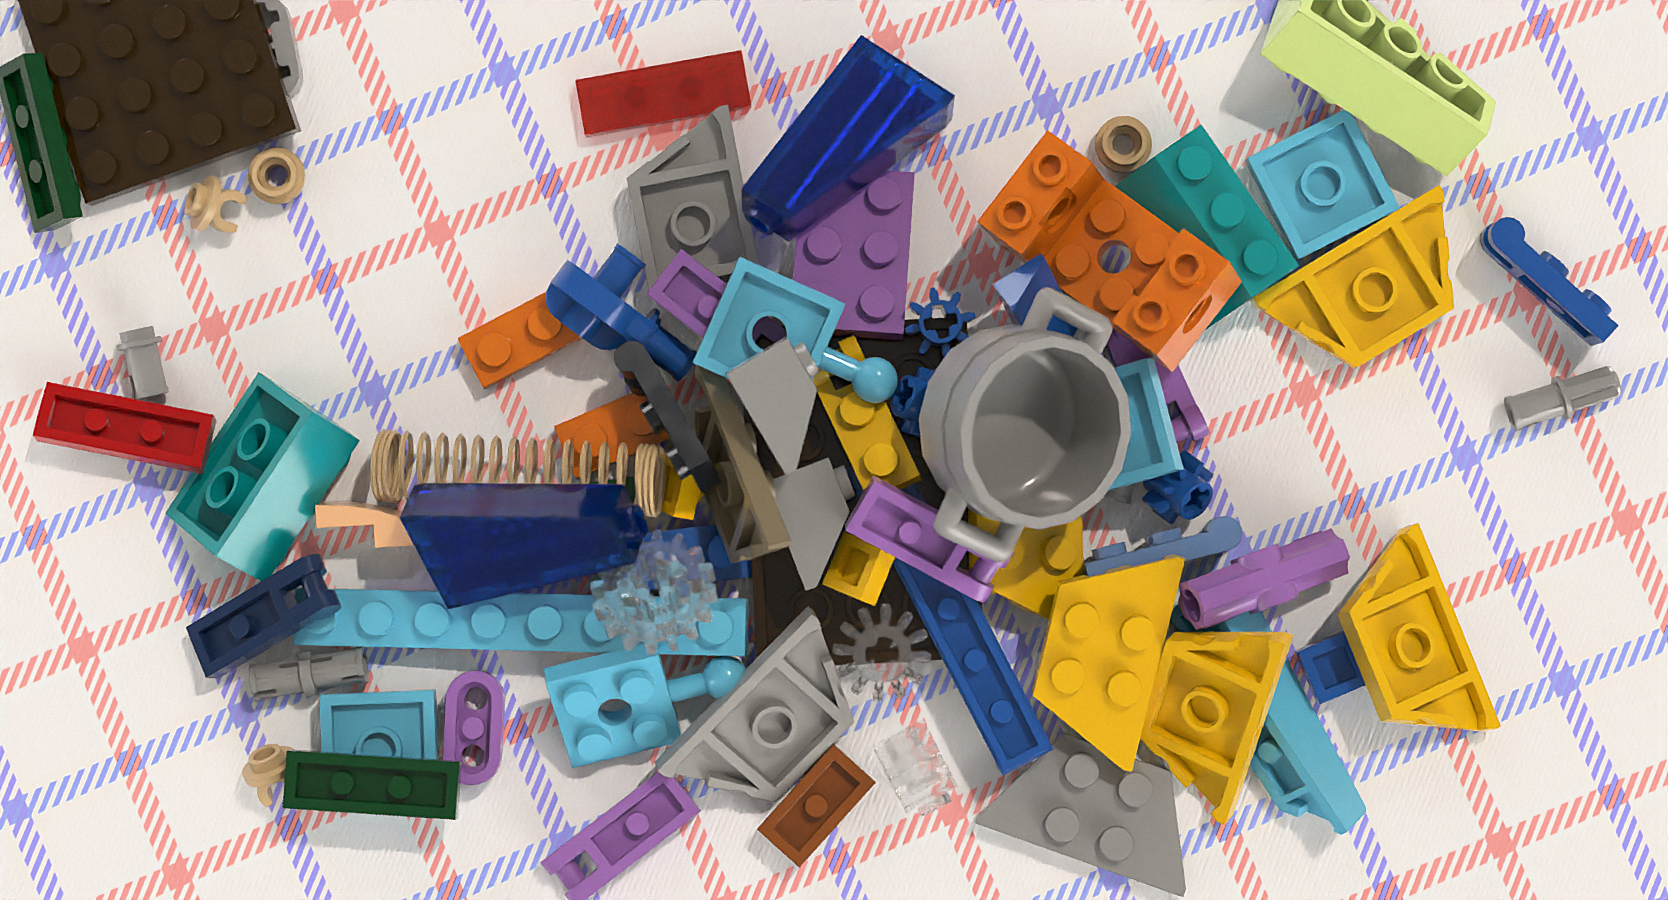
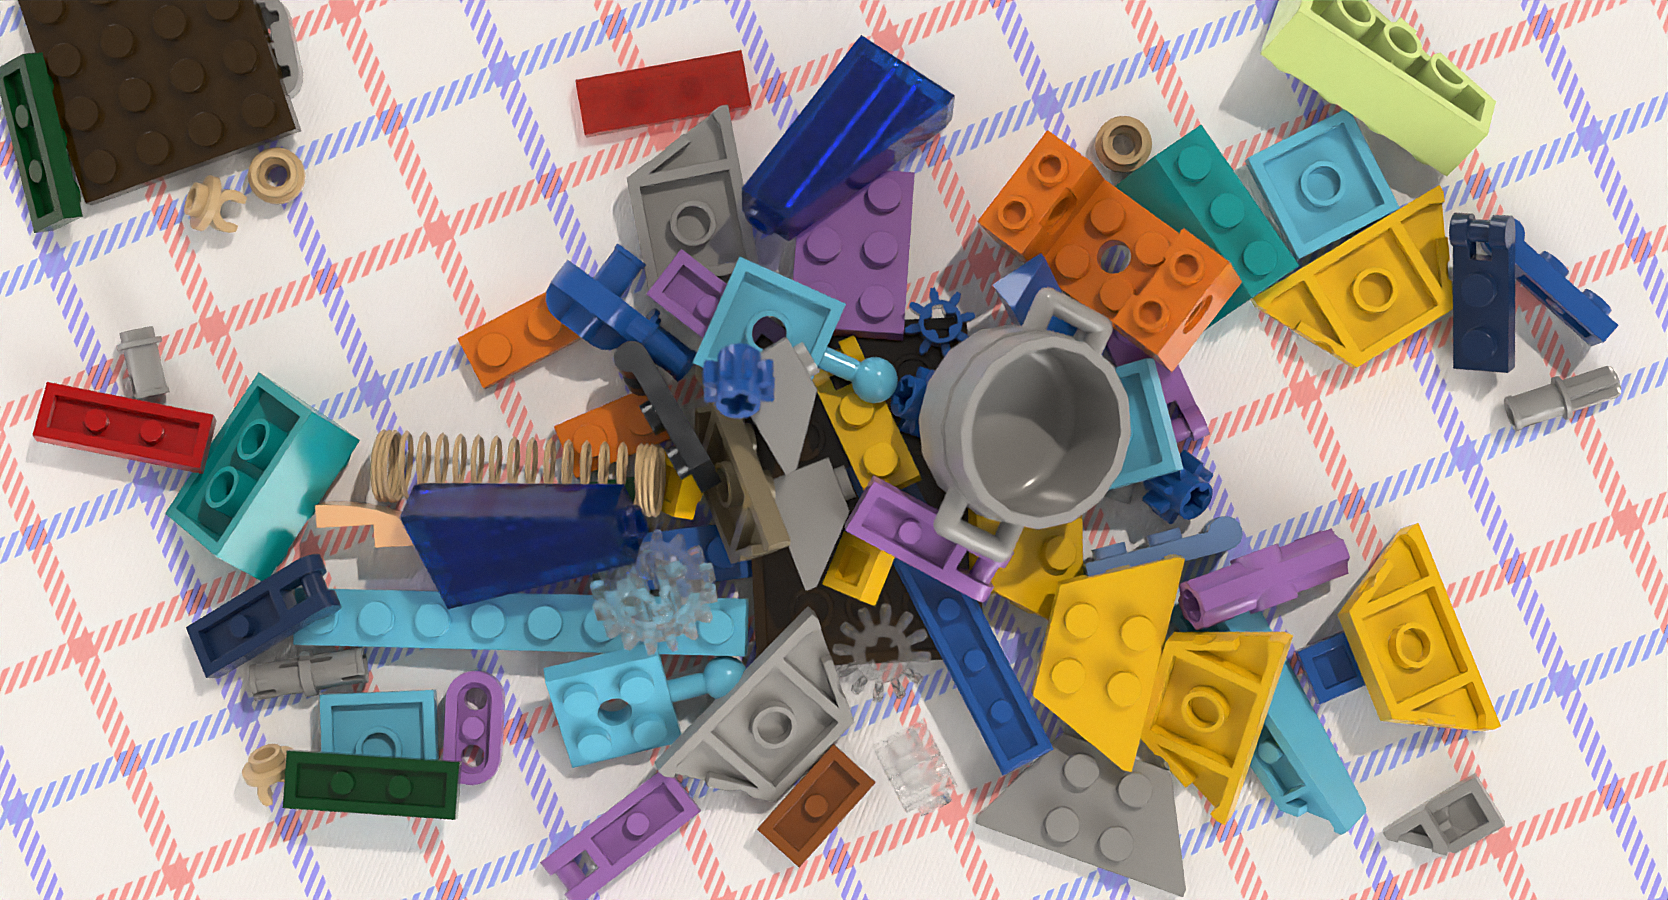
(738, 380): none -> blue gear
(1449, 819): none -> light grey slope
(1483, 293): none -> dark blue plate

